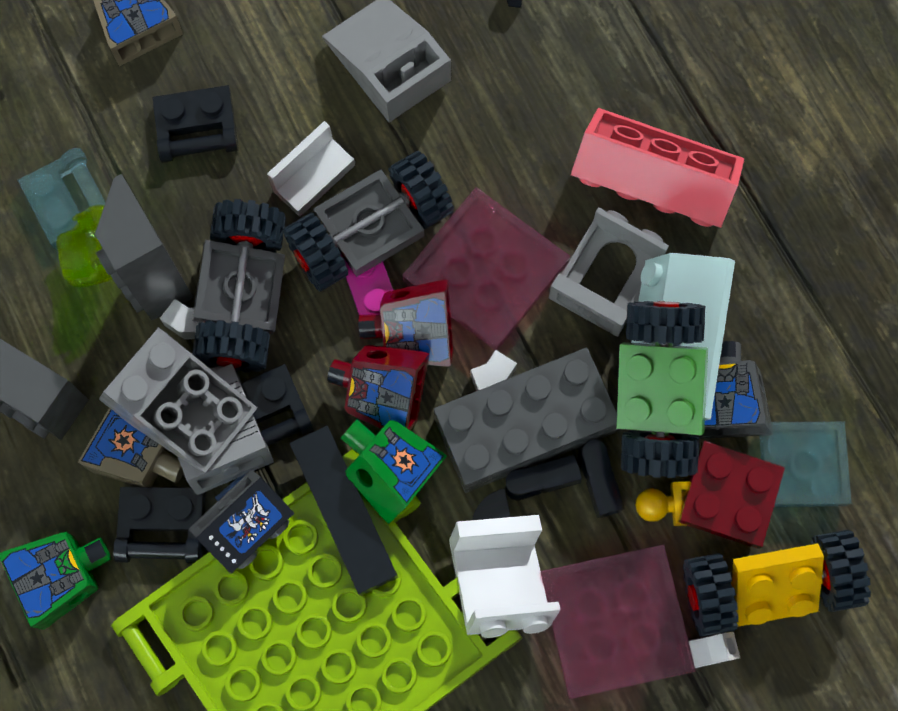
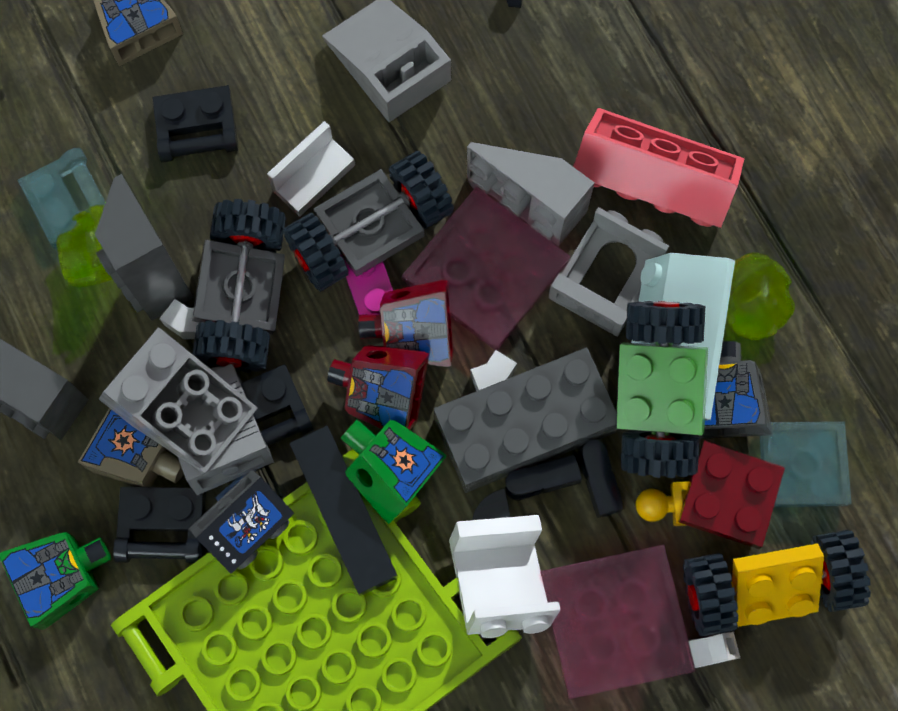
(532, 187): none -> light grey slope
(759, 297): none -> clear neon green piece

